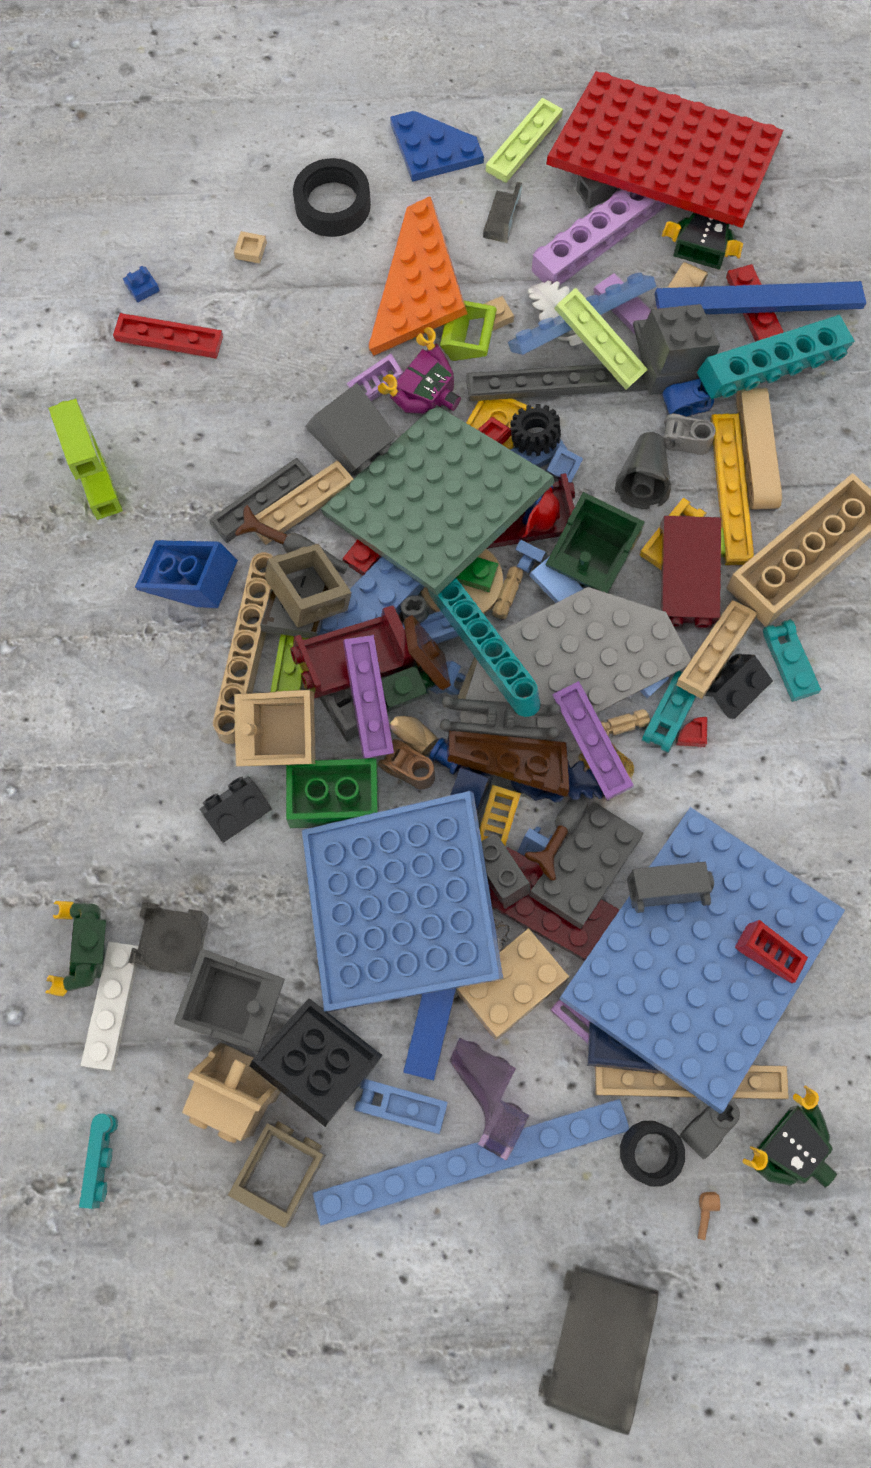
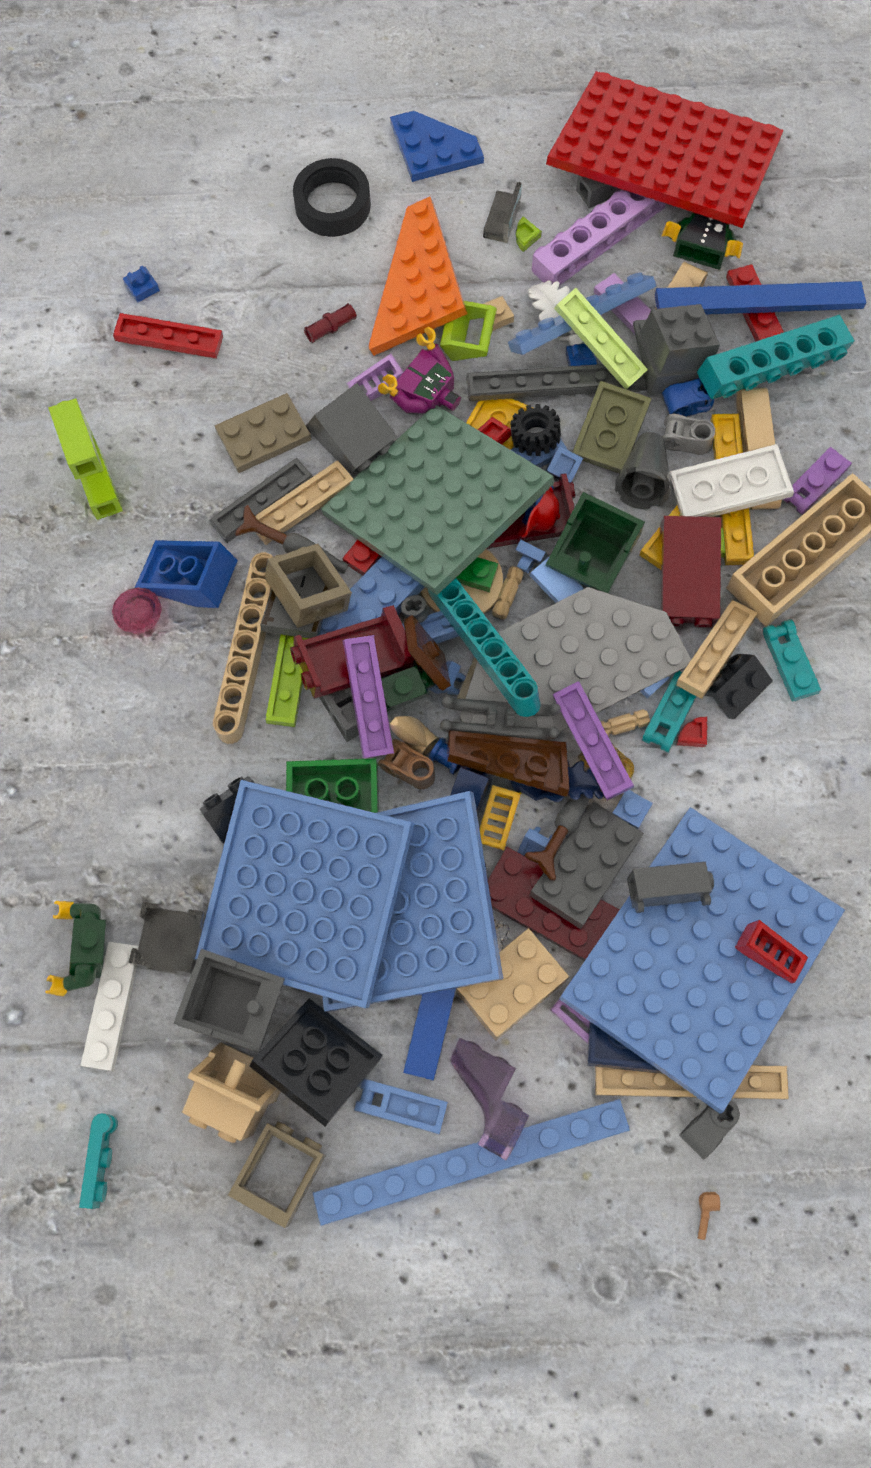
(137, 610): none -> clear pink hat
(250, 247): tan plate -> none
(262, 432): none -> dark tan plate
(275, 728): tan piece -> none
(307, 891): none -> medium blue plate
(330, 323): none -> dark red pin
(503, 872): dark grey brick -> none
(524, 140): yellowish green plate -> none
(526, 234): none -> lime tile
(580, 355): none -> blue tile
(601, 1348): clear smoke windscreen -> none
(611, 426): none -> olive plate
(632, 808): none -> medium blue plate
(676, 1153): black tyre -> none
(731, 483): none -> white tile
(796, 1146): torso -> none
(818, 479): none -> medium lavender plate

